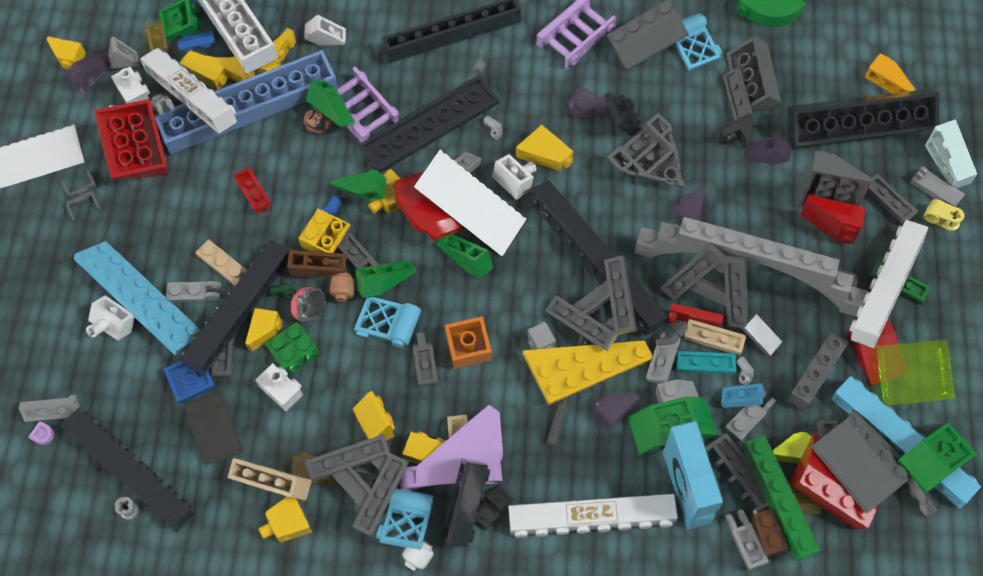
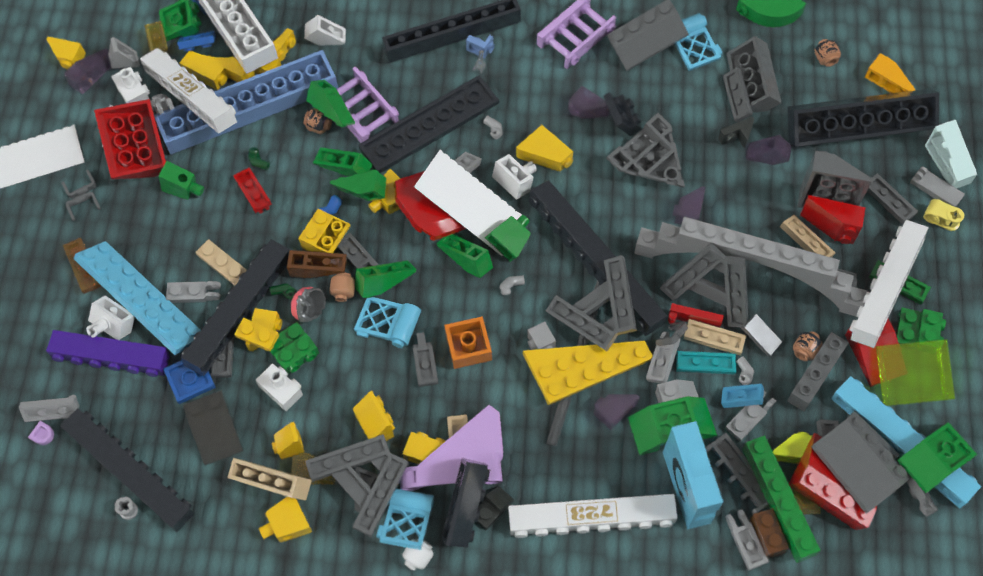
(85, 280): none -> clear orange plate
(108, 353): none -> dark purple brick
(179, 181): none -> green torso
(255, 159): none -> dark green arm
(256, 334): none -> yellow plate
(288, 441): none -> yellow slope
(342, 162): none -> green slope
(475, 44): none -> medium blue bracket
(509, 282): none -> light grey arm
(510, 237): none -> green torso
(805, 237): none -> tan plate
(807, 346): none -> nougat head
(827, 52): none -> nougat head
(919, 326): none -> green plate

